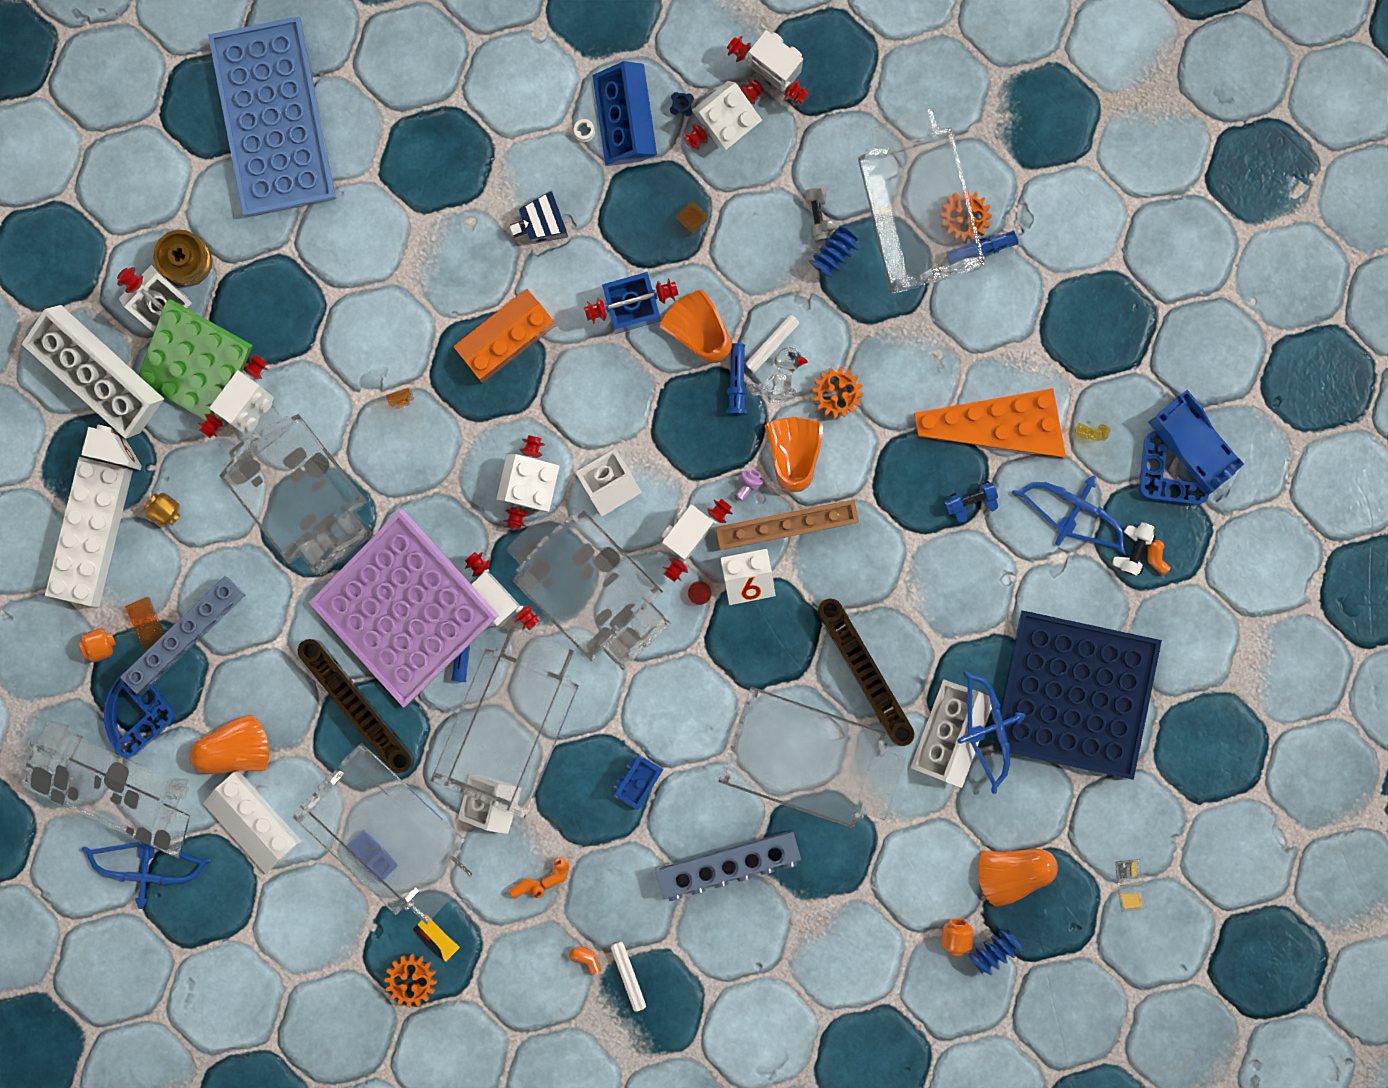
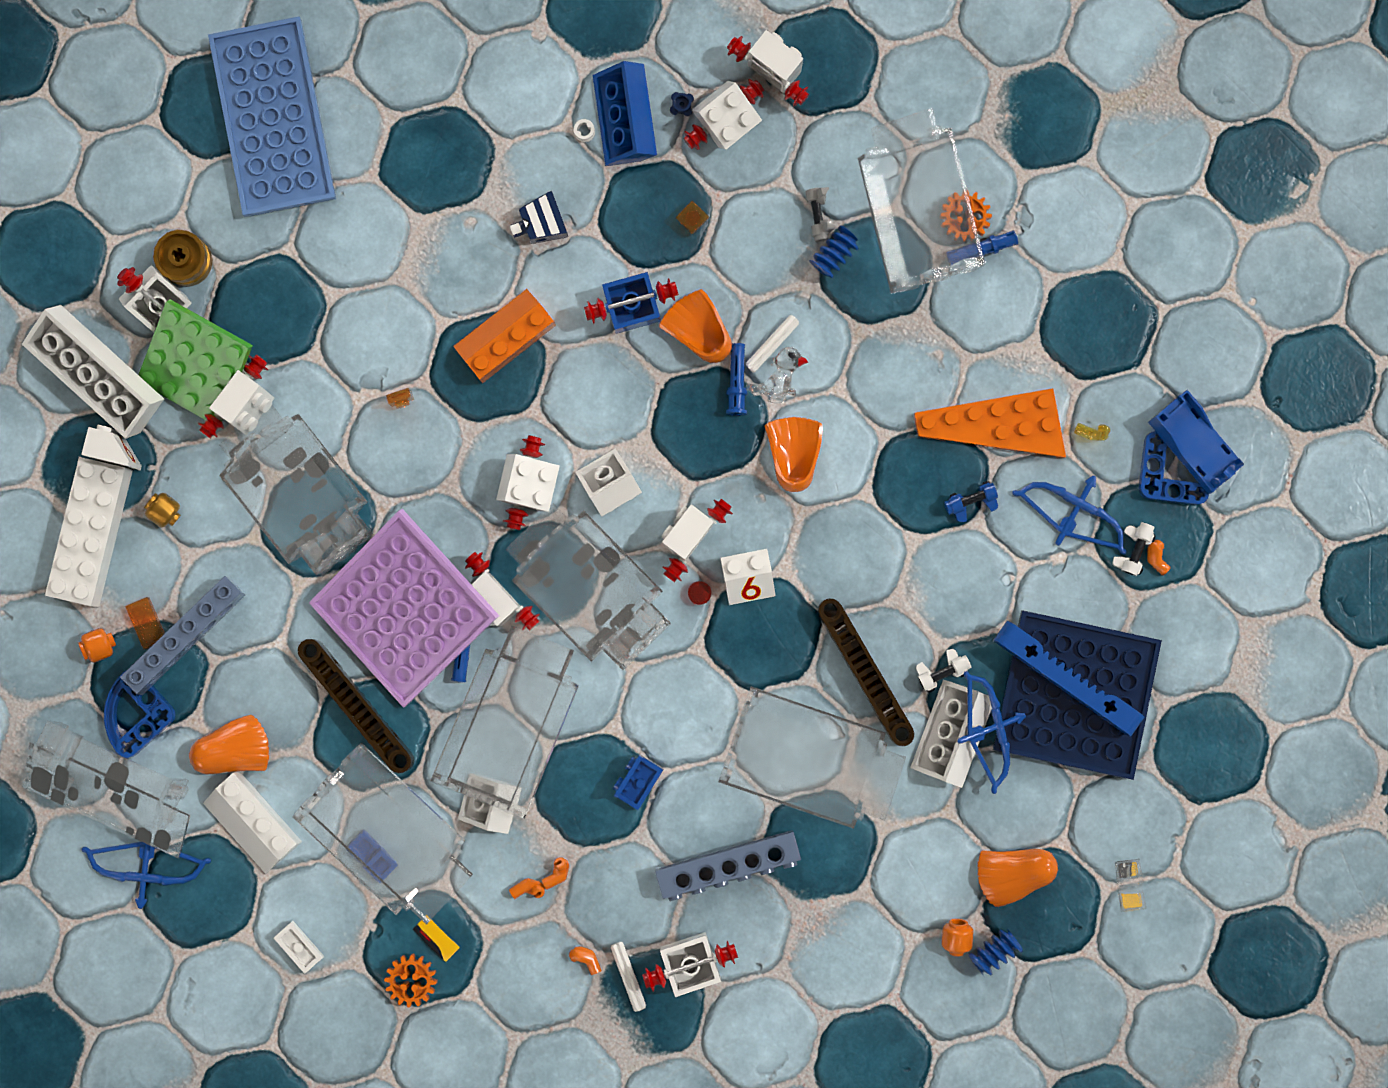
(298, 947): none -> white plate
(690, 964): none -> white brick
(752, 480): lavender plate -> none
(787, 524): medium nougat plate -> none
(849, 398): orange gear -> none
(955, 667): none -> white piece
(1121, 716): none -> blue gear

